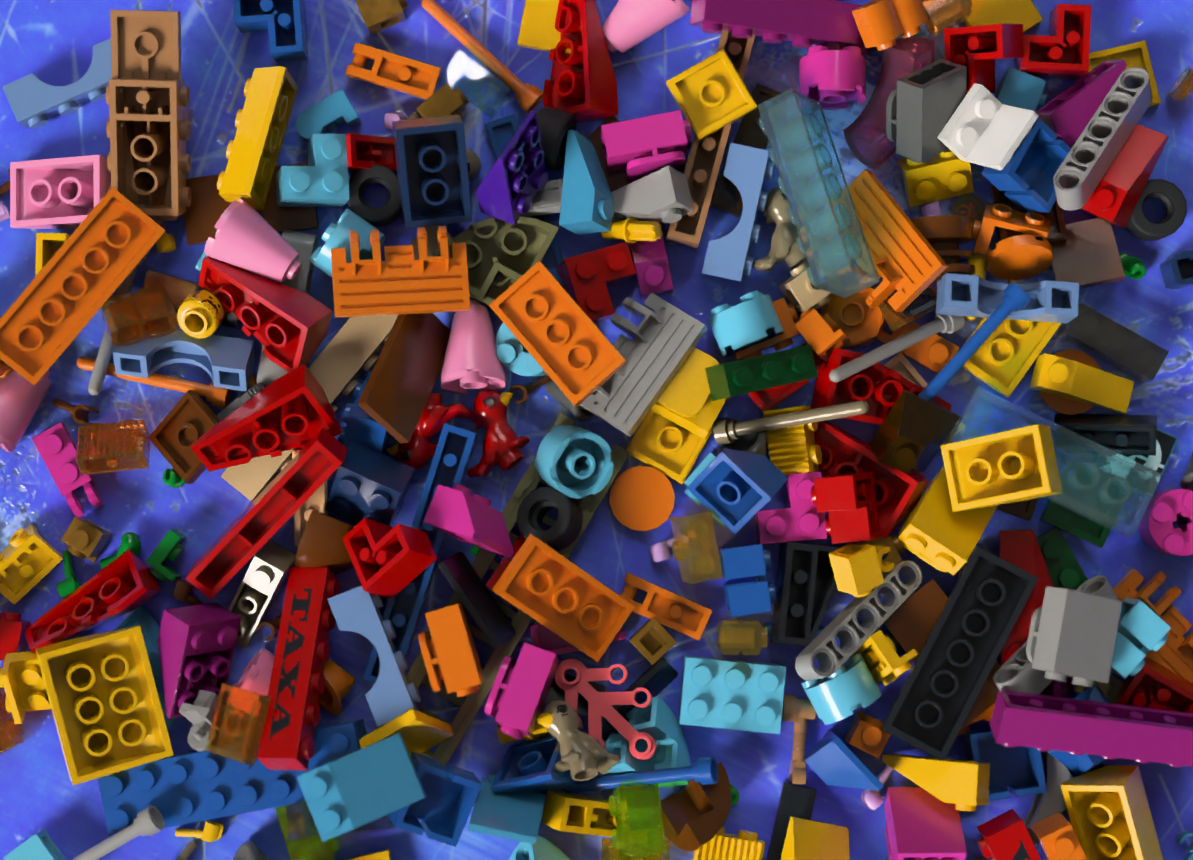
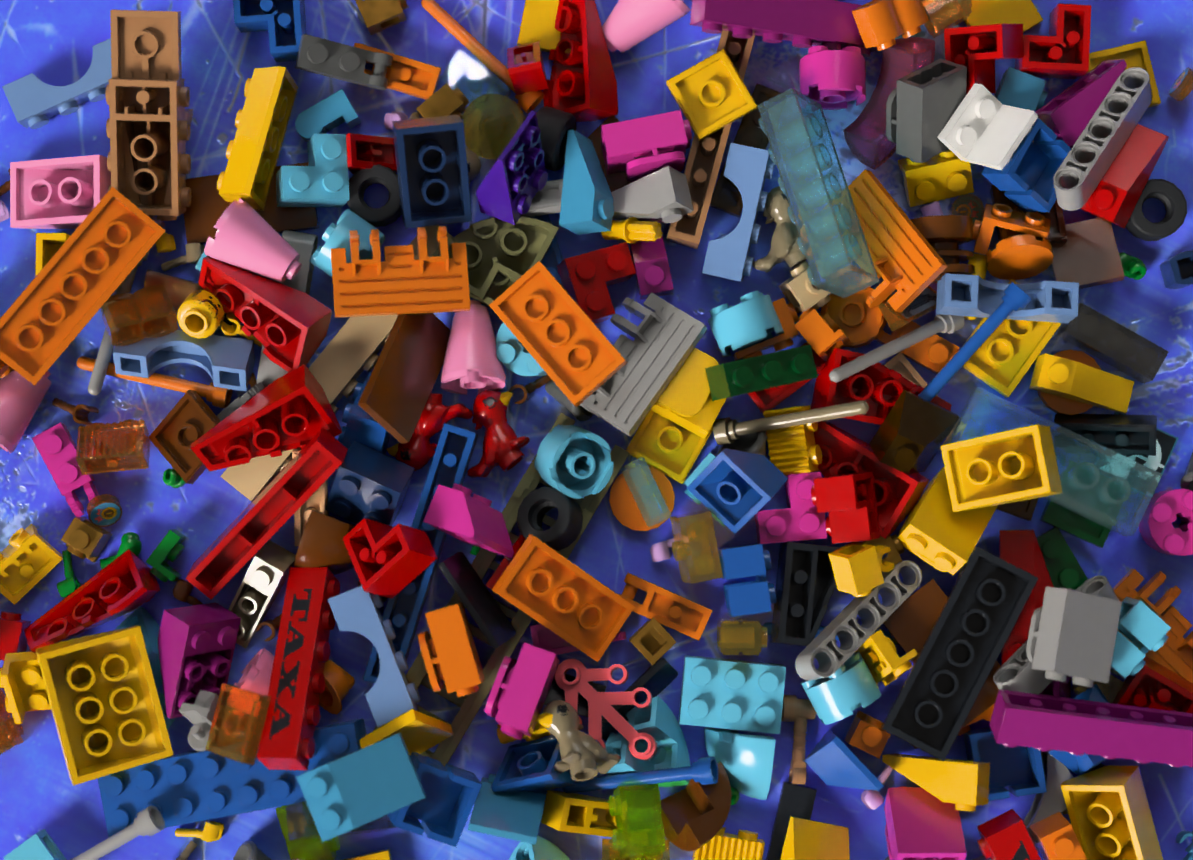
(104, 510): none -> tile
(193, 254): none -> dark tan hand
(232, 330): none -> yellow hand
(342, 62): none -> dark grey plate
(491, 124): none -> clear yellow tile
(526, 68): none -> red slope
(645, 492): none -> clear light blue slope
(745, 759): none -> medium azure brick

